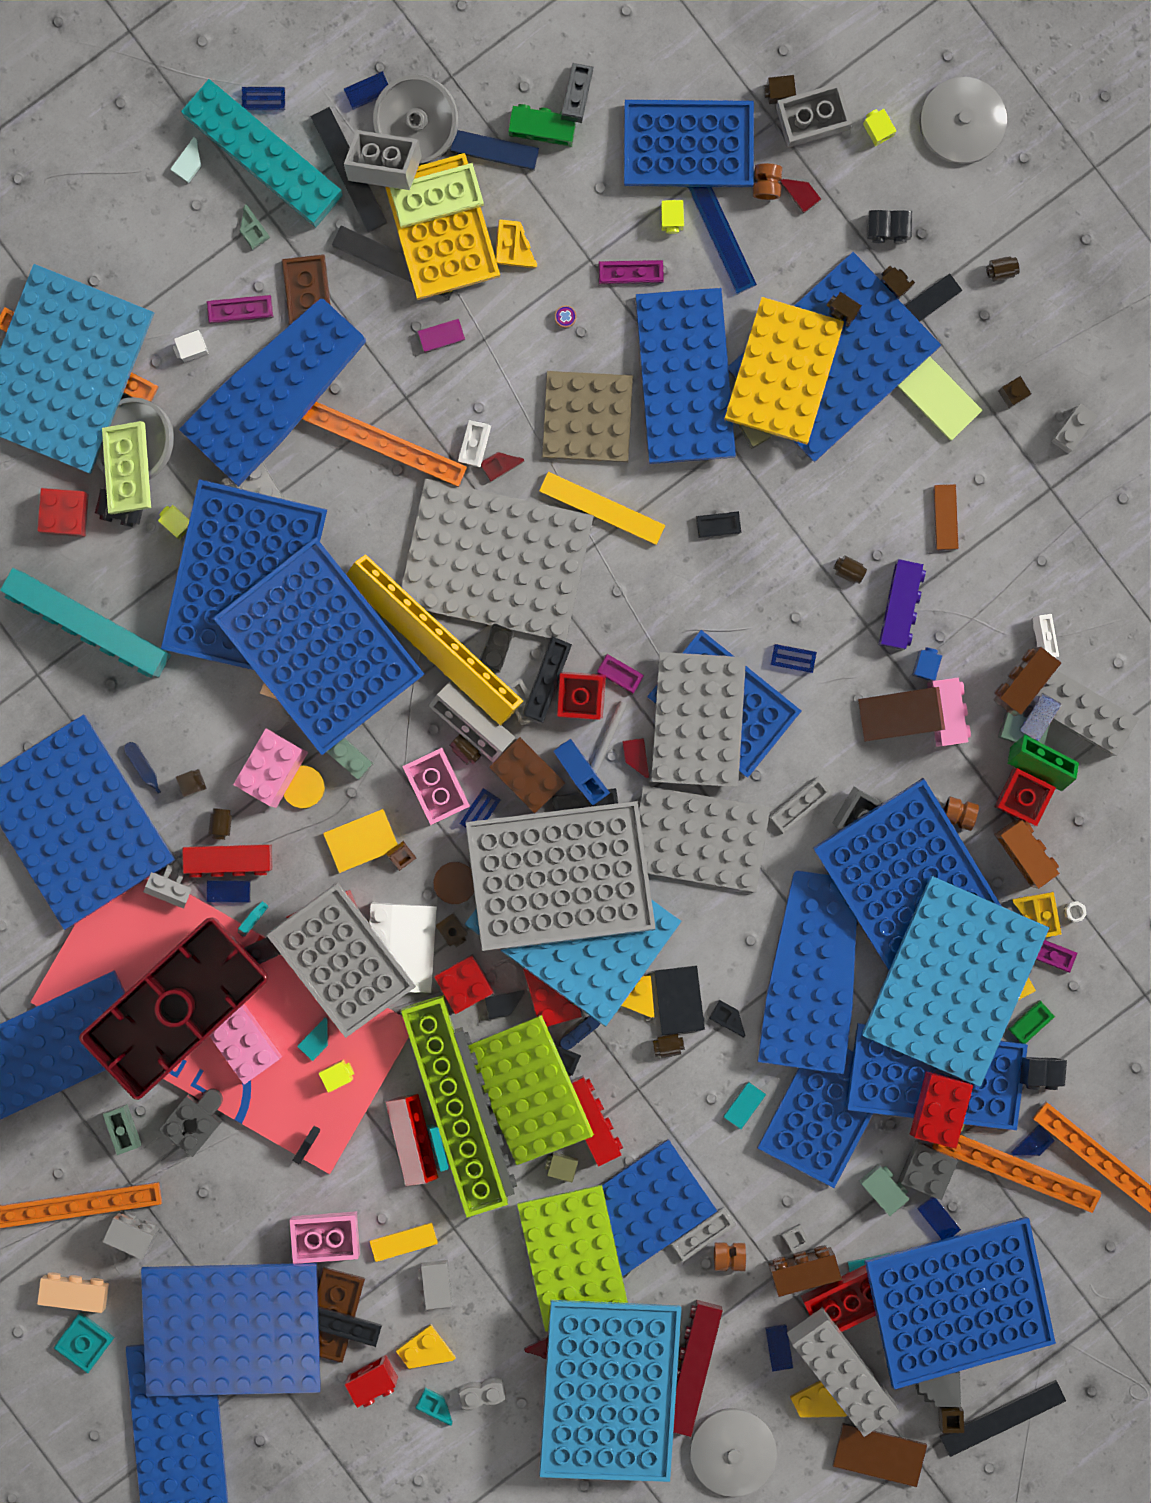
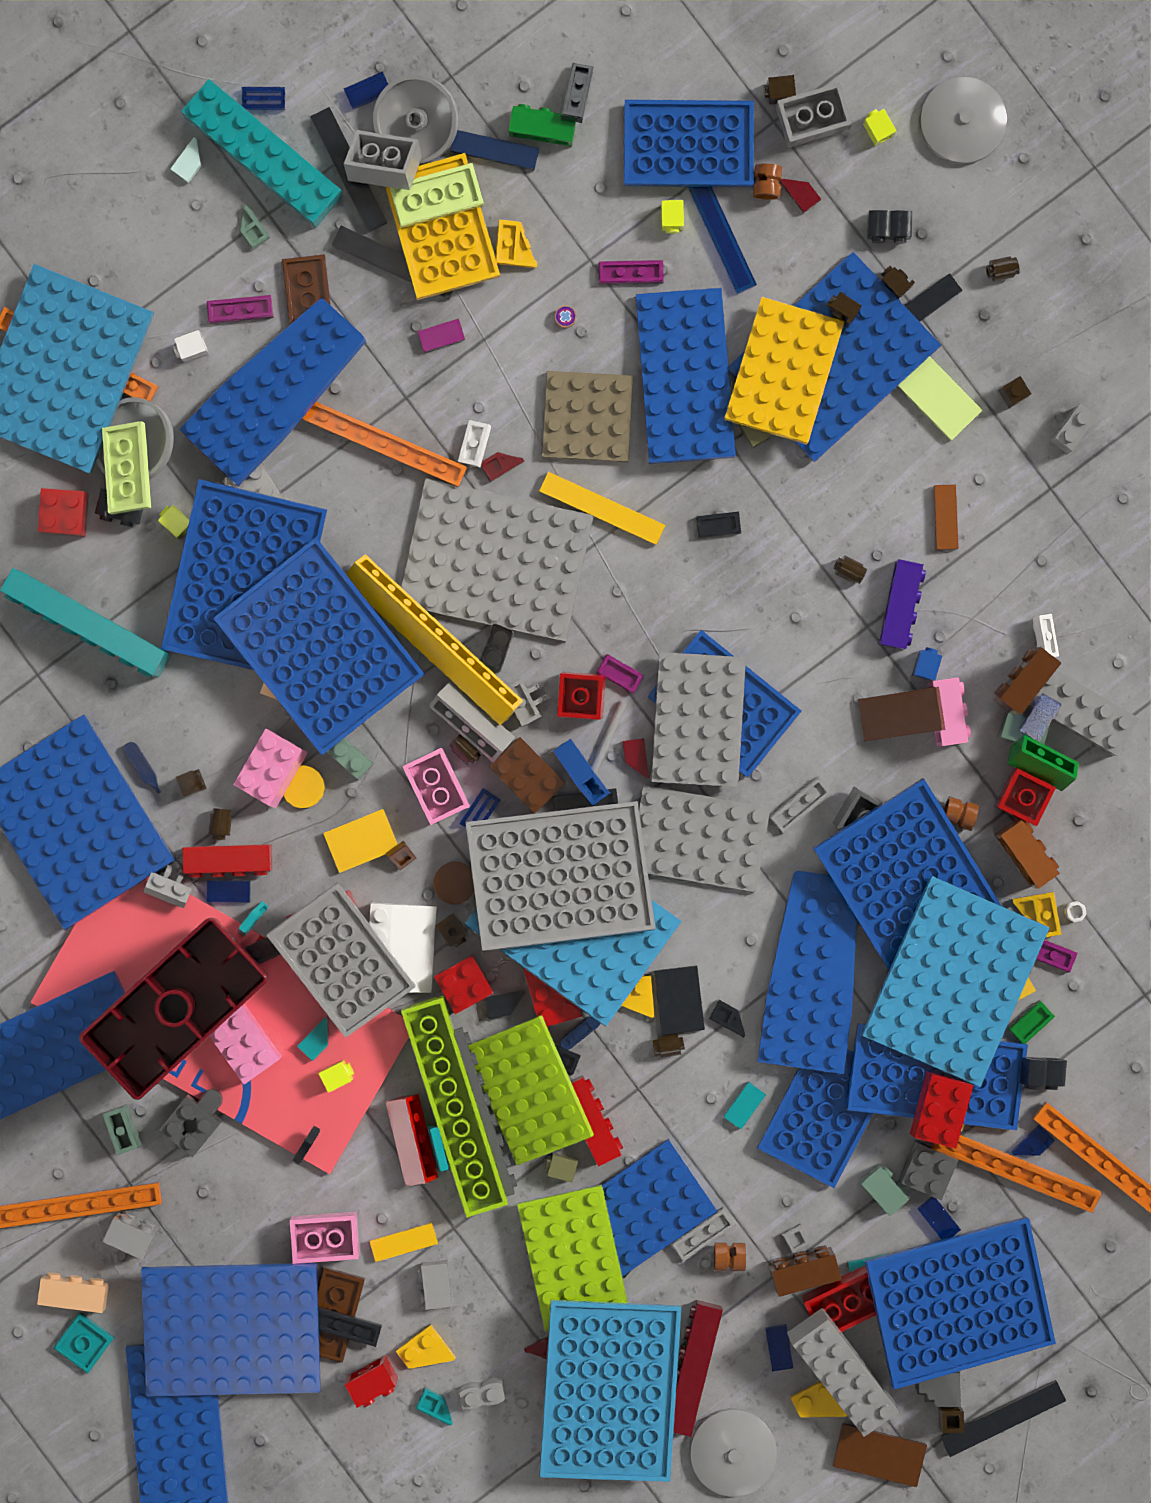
(546, 680): black tile -> none
(789, 666): clear blue tile -> none

